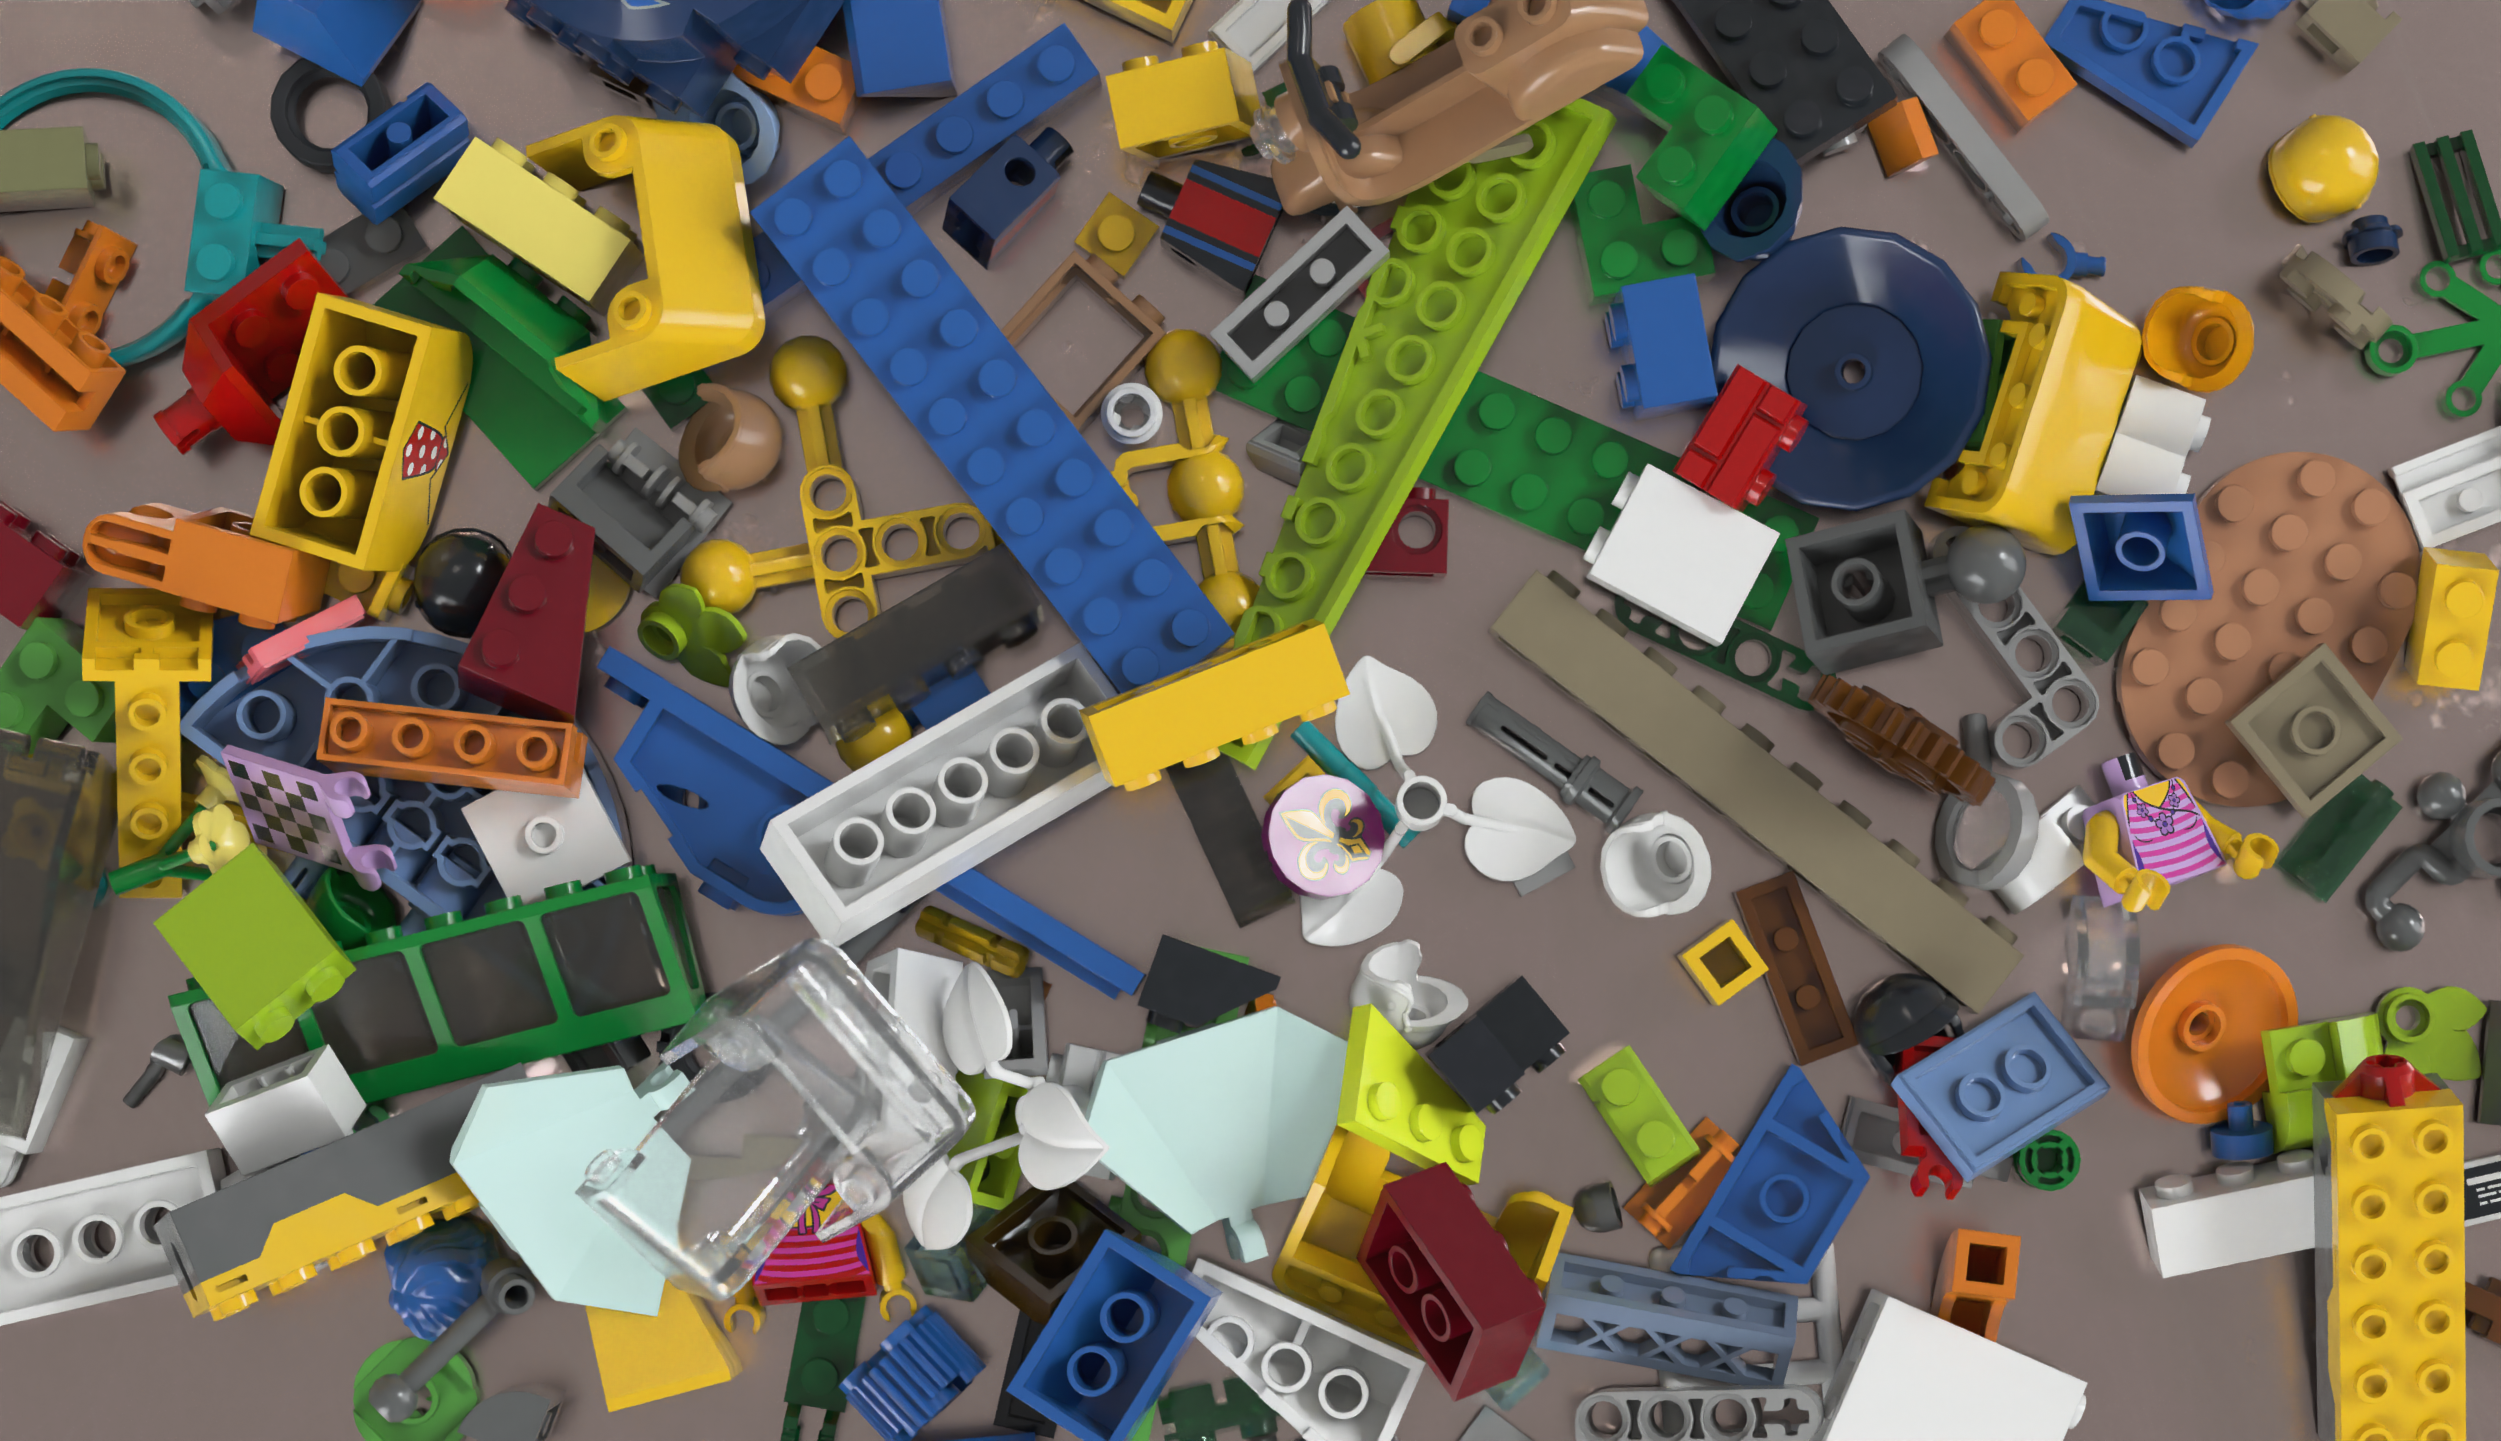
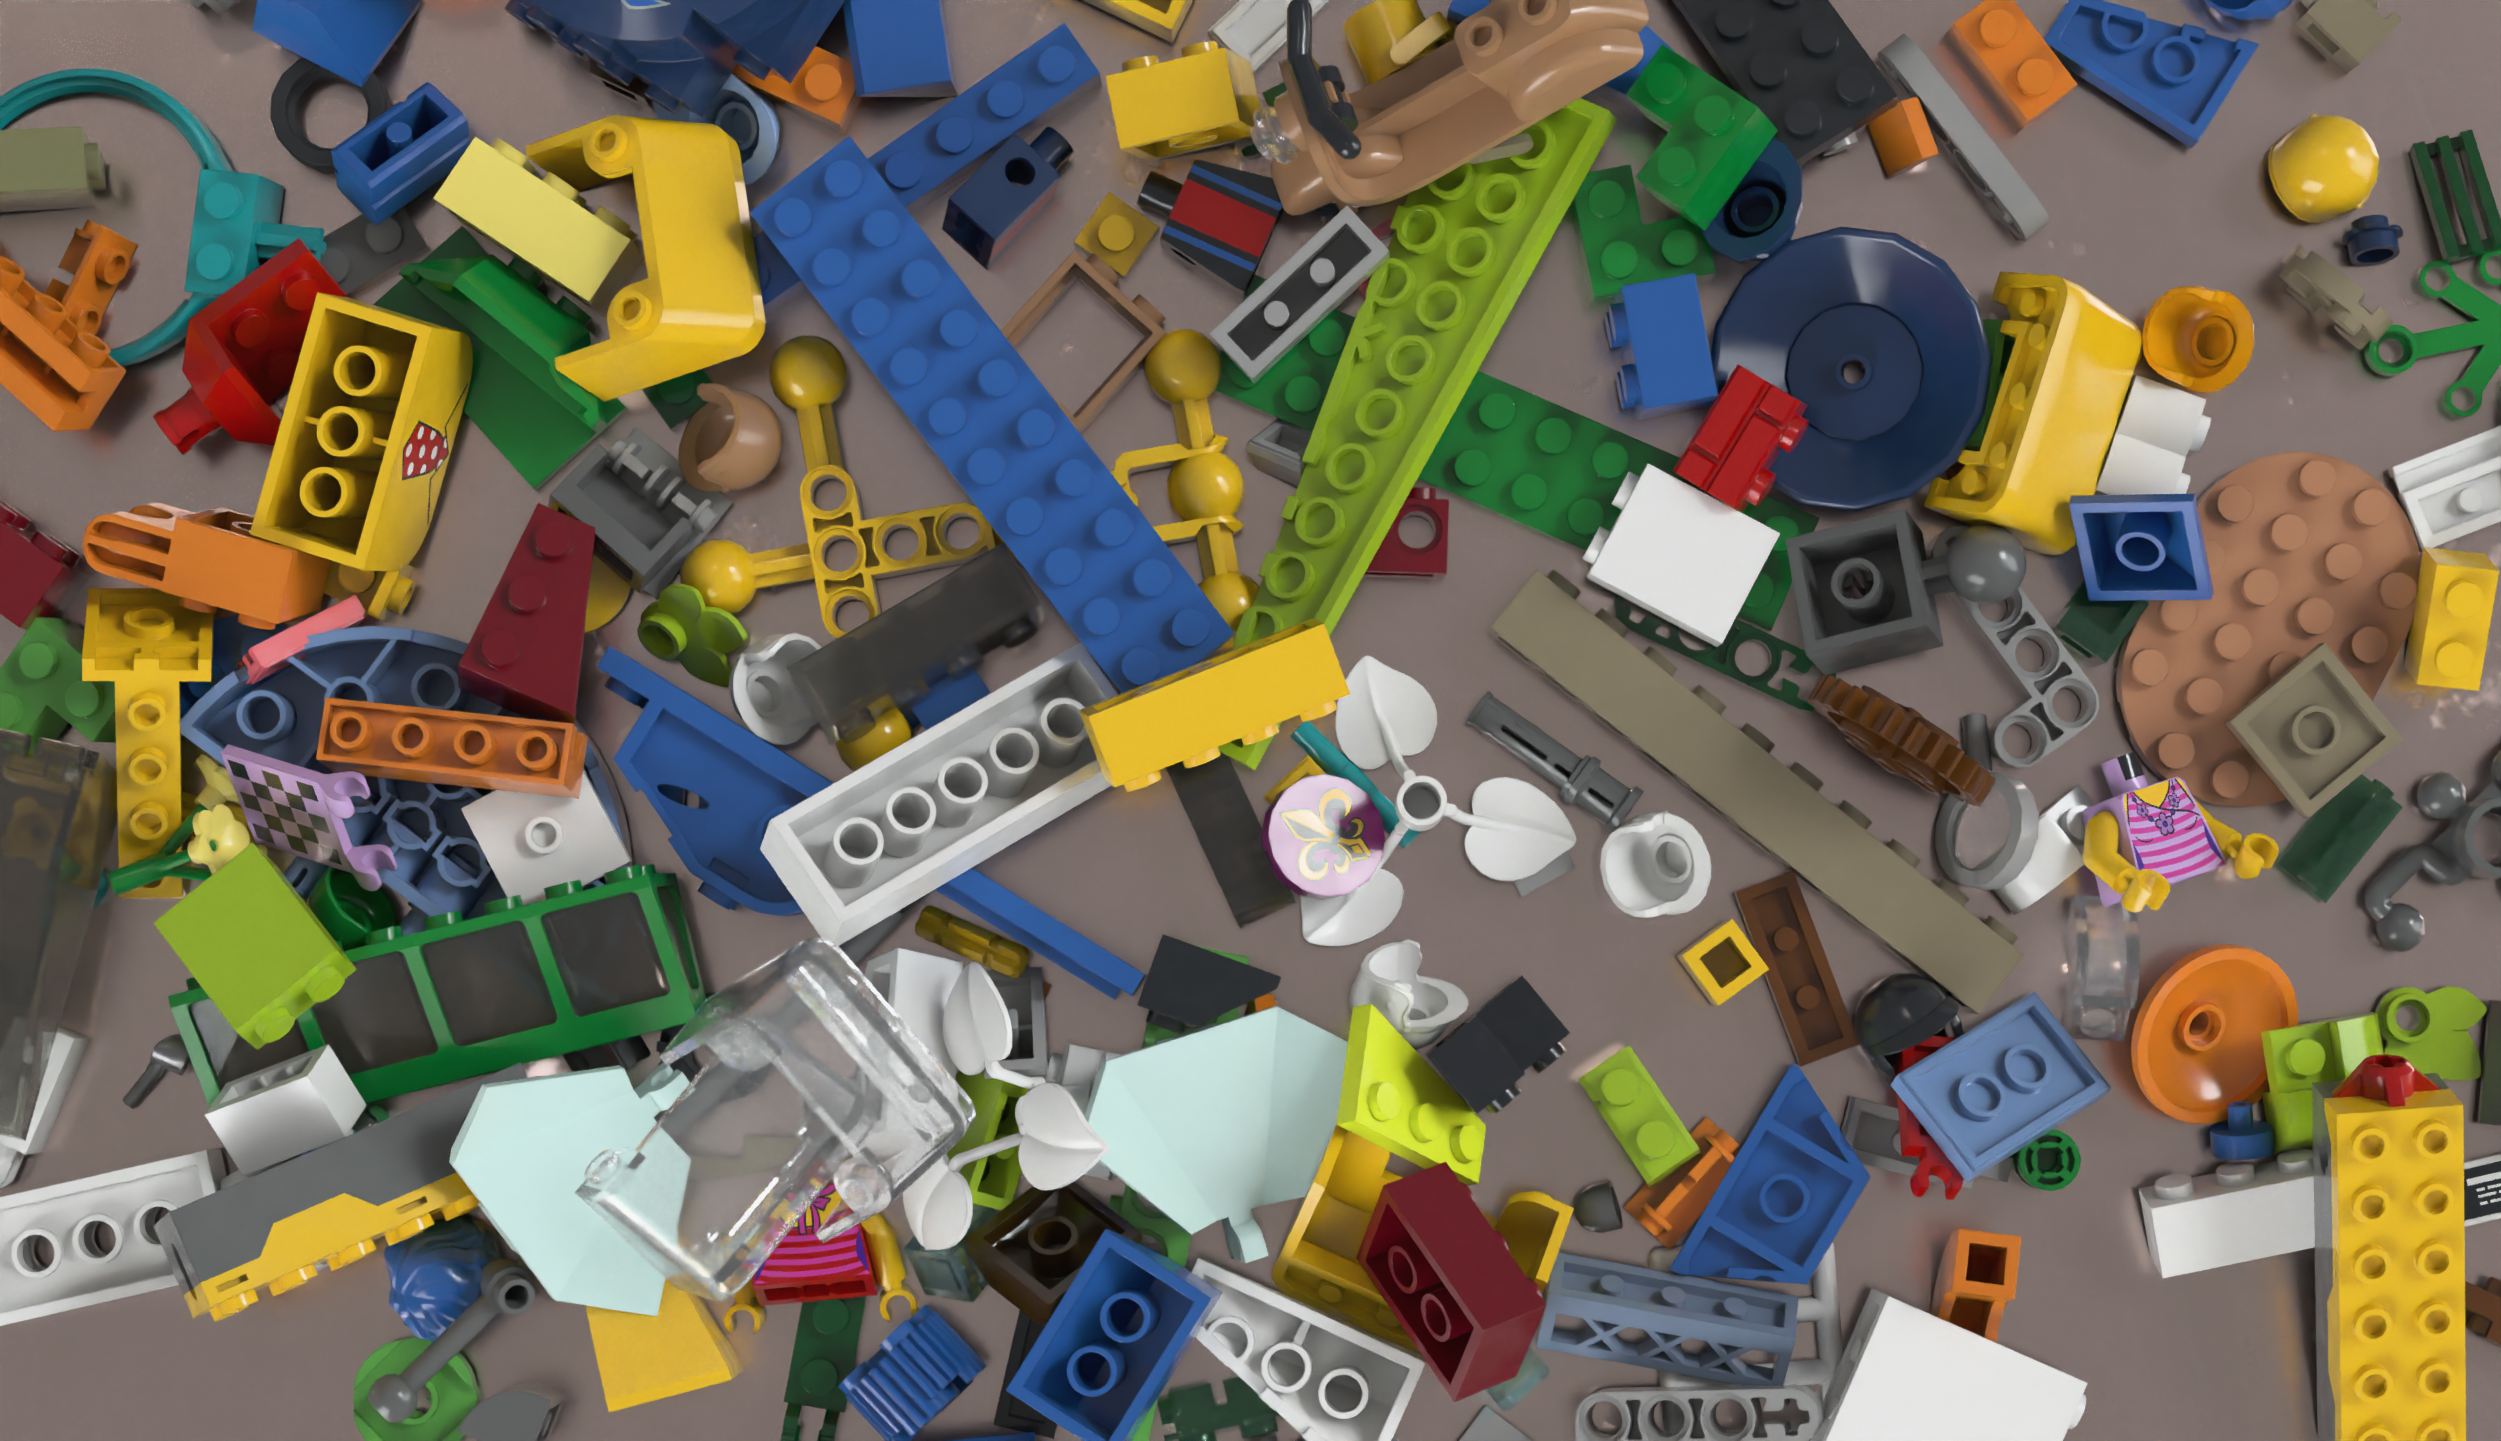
(458, 579): black helmet -> none
(1128, 397): white cone -> none
(2074, 263): blue piece -> none

